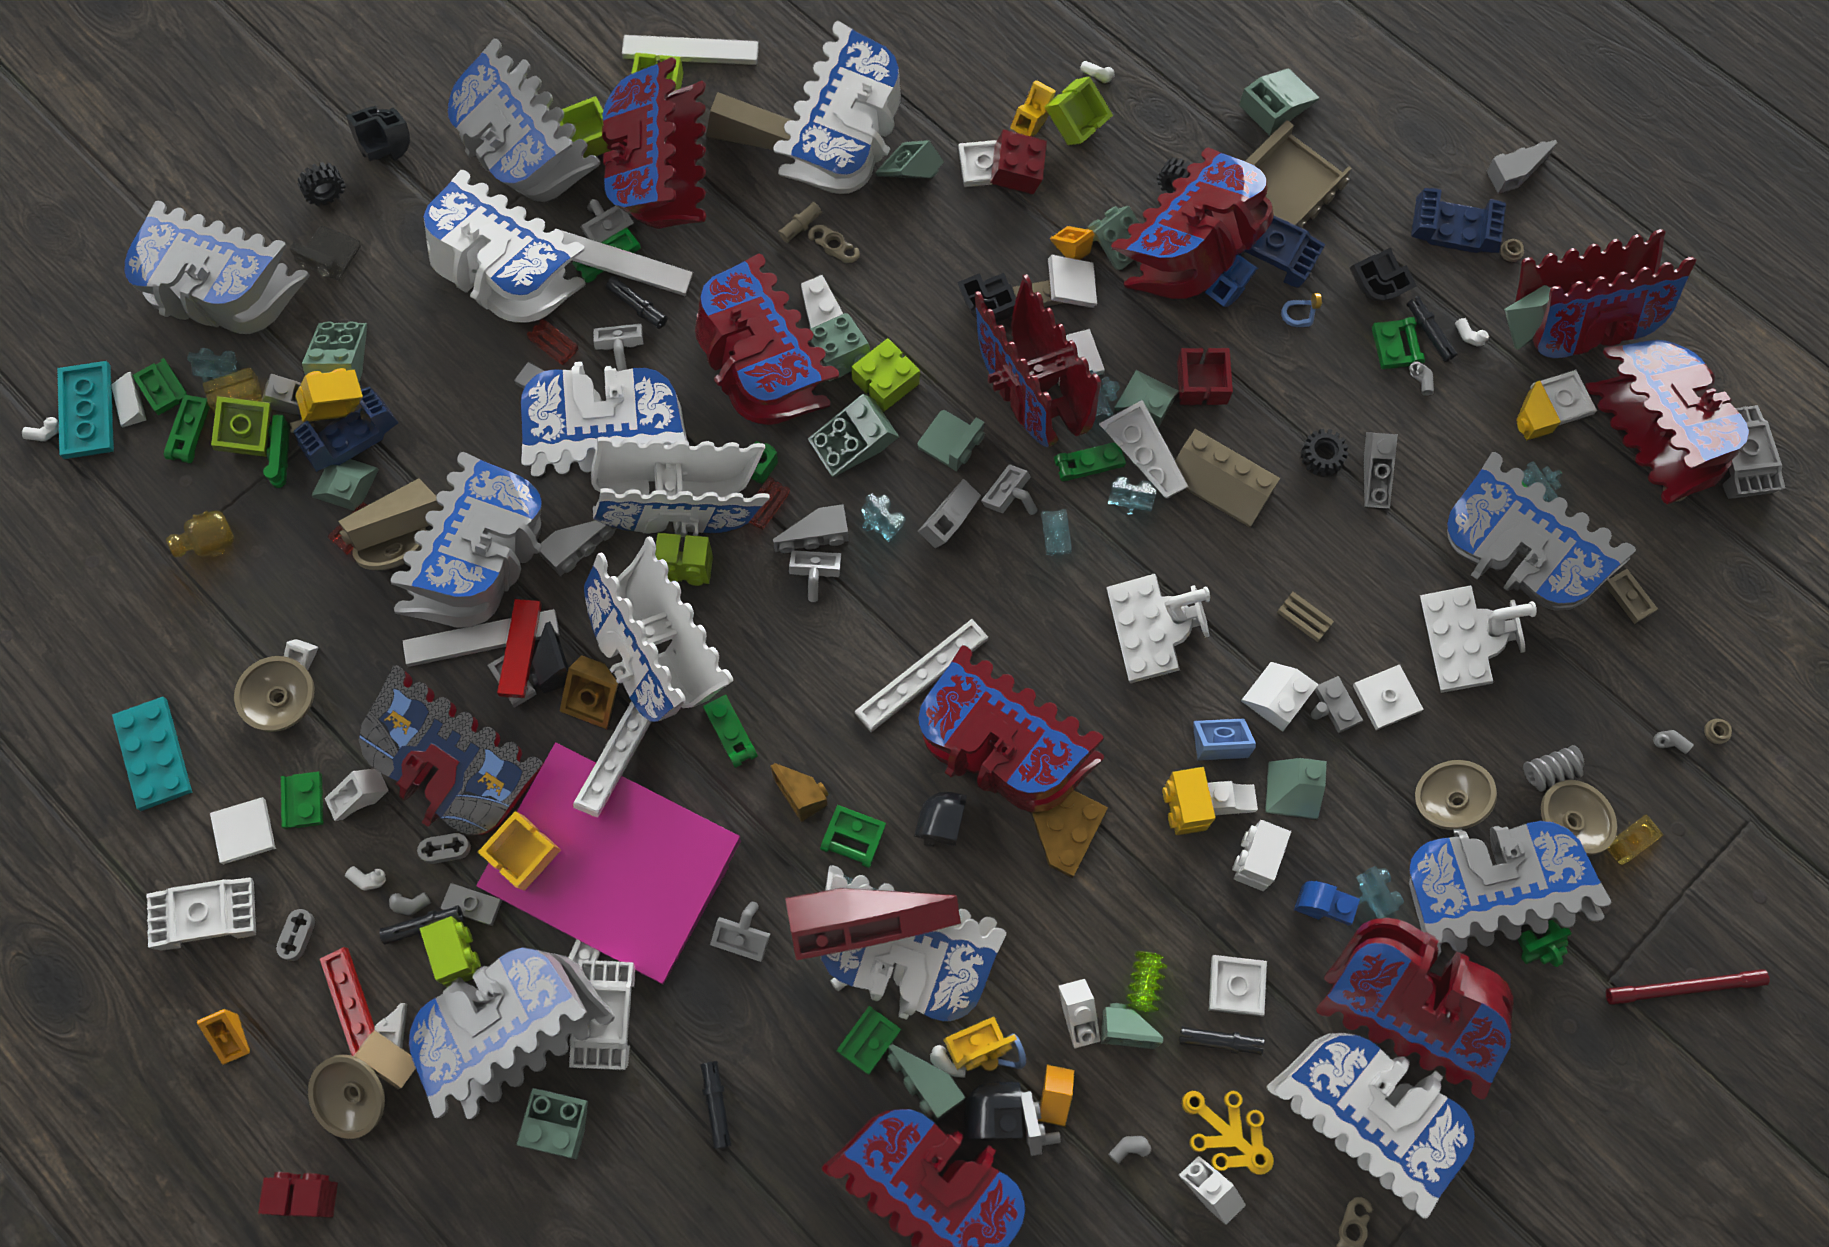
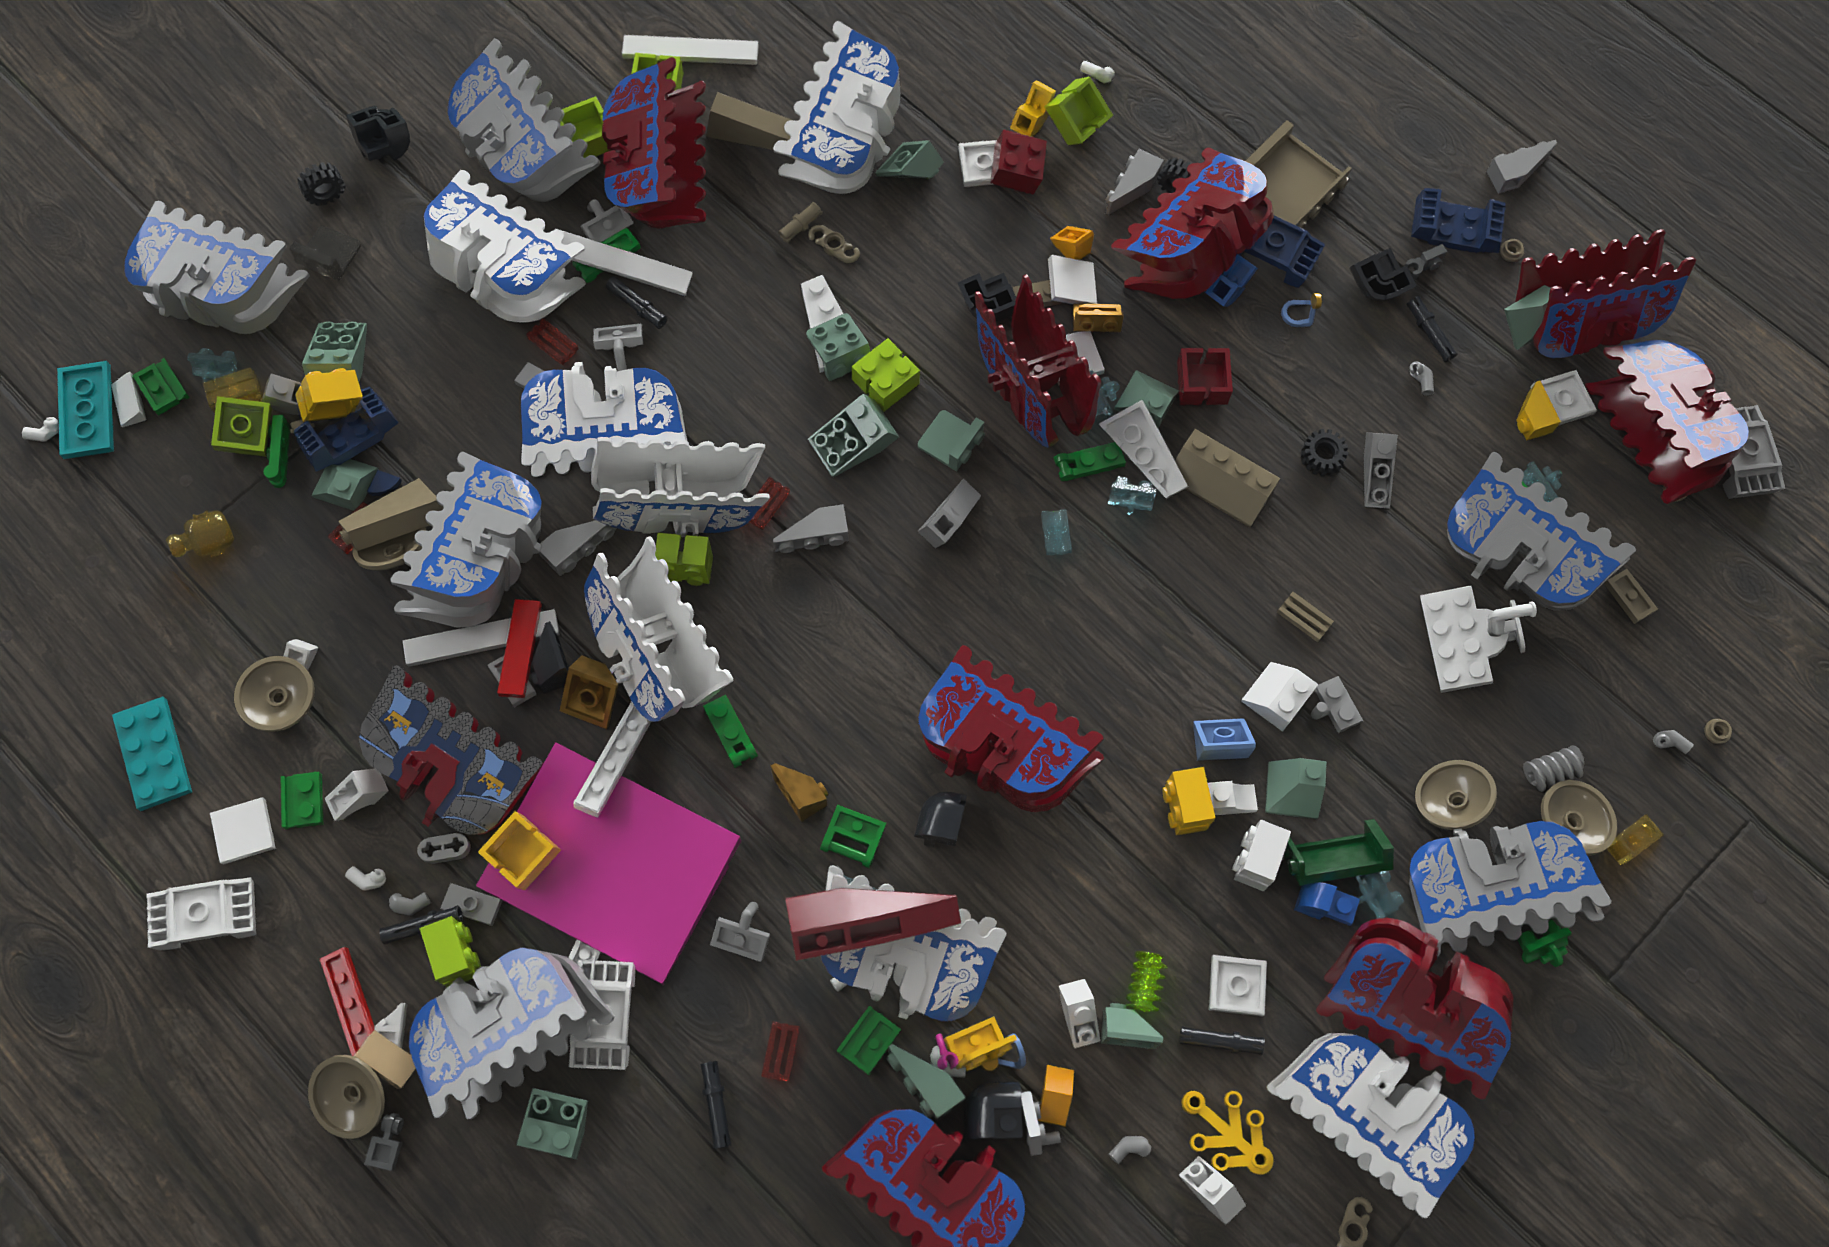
(187, 428): green plate -> none
(225, 1035): light orange slope -> none
(290, 932): light grey beam -> none
(294, 1196): dark red piece -> none
(383, 483): none -> dark blue tile
(383, 1150): none -> dark grey plate
(756, 343): dark red animal -> none
(764, 469): green brick -> none
(785, 1028): none -> clear red tile
(814, 565): light grey plate -> none
(879, 518): clear light blue hips -> none
(918, 676): white tile -> none
(945, 1055): none -> dark pink hand
(1007, 488): light grey plate -> none
(1068, 831): pearl gold plate -> none
(1097, 317): none -> pearl gold bracket
(1112, 228): sand green bracket -> none
(1136, 181): none -> light grey slope
(1154, 624): white plate -> none
(1276, 99): sand green slope -> none
(1340, 856): none -> dark green panel
(1387, 697): white plate -> none
(1390, 344): green plate -> none
(1428, 260): none -> dark grey plate
(1469, 336): white arm -> none
(1743, 979): dark red piece -> none

